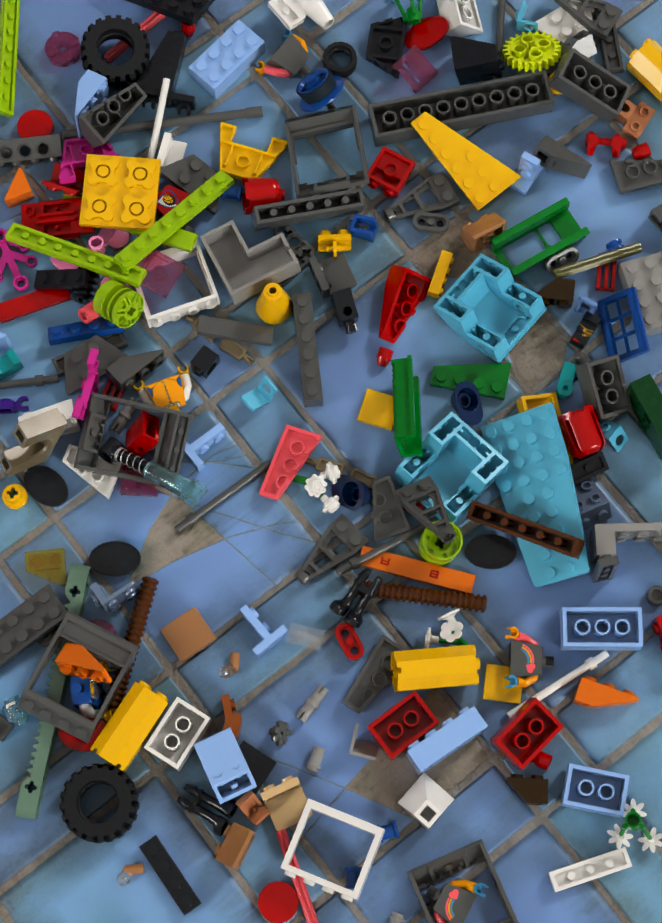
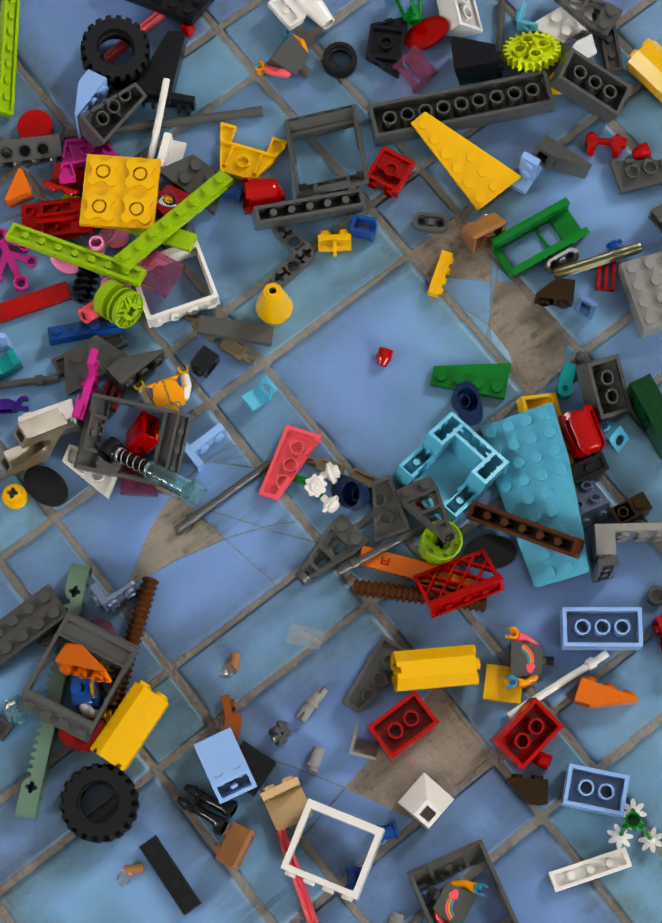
(47, 565): clear yellow wing -> none
(61, 39): clear pink plate -> none
(61, 279): black plate -> none
(115, 558): black piece -> none
(123, 417): light grey pin -> none
(177, 733): white brick -> none
(188, 634): medium nougat slope -> none
(227, 59): light blue brick -> none
(244, 269): light grey piece -> none
(252, 808): nougat bracket -> none
(263, 630): light blue bracket -> none
(278, 902): red tile -> none
(307, 350): dark grey brick -> none
(319, 90): blue piece -> none
(331, 274): dark grey bracket -> none
(342, 606): black piece -> none
(343, 302): black torso -> none
(349, 642): red plate -> none
(377, 410): yellow piece -> none
(401, 296): red wedge -> none
(406, 408): green piece -> none
(440, 188): dark grey plate -> none
(446, 740): light blue brick -> none
(449, 632): white plant -> none
(461, 597): none -> red fence
(489, 308): medium azure slope -> none
(585, 330): black leg -> none
(631, 509): none -> dark brown slope
(635, 118): nougat plate -> none
(638, 322): blue piece -> none

